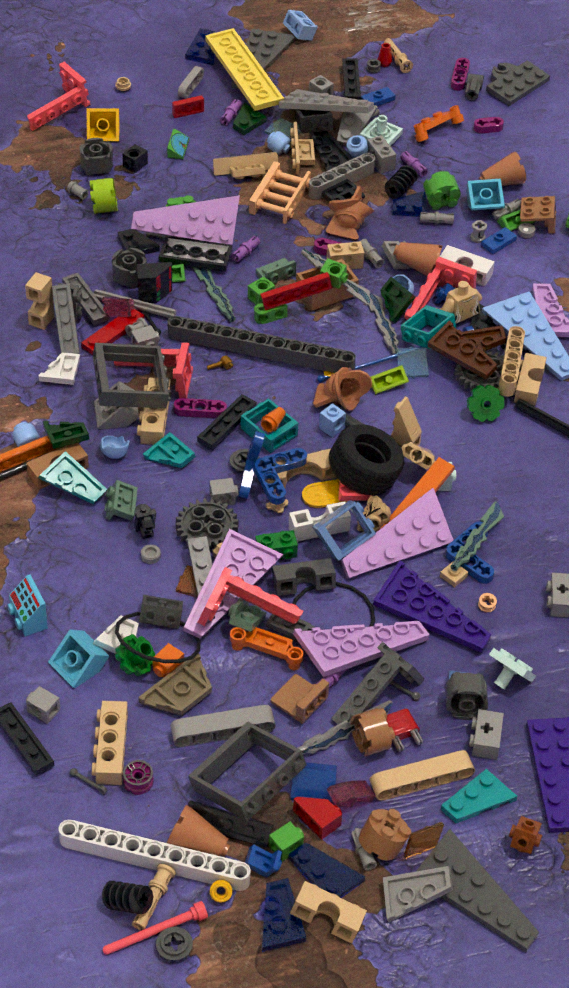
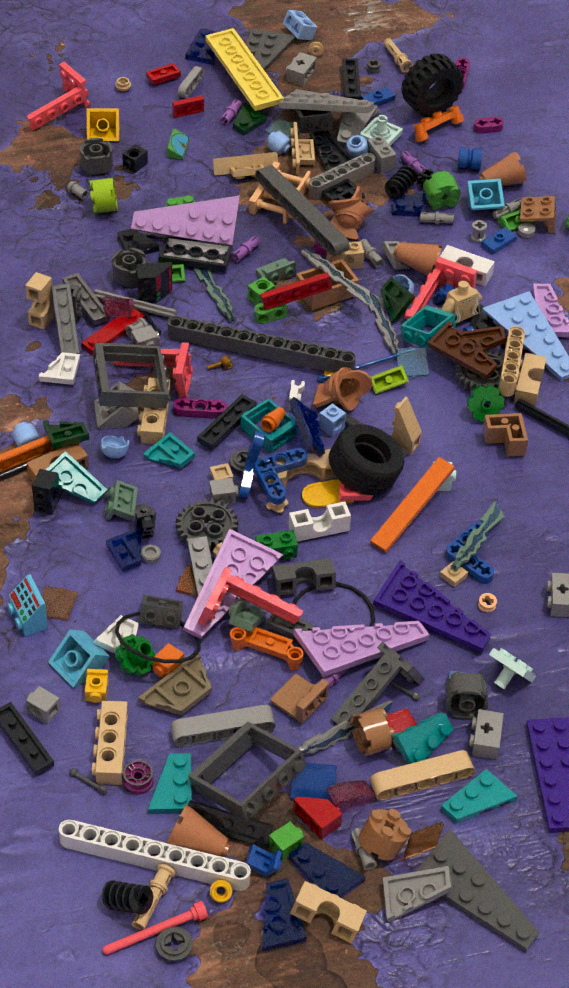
(46, 491): none -> black brick
(59, 602): none -> clear orange piece
(96, 685): none -> yellow brick
(126, 549): none -> clear blue wing
(163, 74): none -> red plate
(174, 786): none -> teal wing
(221, 472): none -> tan plate
(295, 391): none -> white plate
(301, 69): none -> light grey brick
(302, 210): none -> dark grey beam
(308, 426): none -> clear blue wing
(319, 46): none -> tan plate
(321, 85): light grey brick -> none
(327, 540): medium blue window -> none
(336, 271): bright green brick -> none
(377, 512): tan rock -> none
(385, 55): red cone -> none
(409, 534): lavender wing -> none
(418, 455): tan rock -> none
(421, 740): none -> teal wing
(423, 75): none -> black tyre
(426, 174): none -> black gear
(469, 158): none -> blue wheel
(473, 86): dark grey piece -> none
(507, 430): none -> medium nougat brick
(515, 82): dark grey plate -> none
(525, 835): dark orange brick -> none

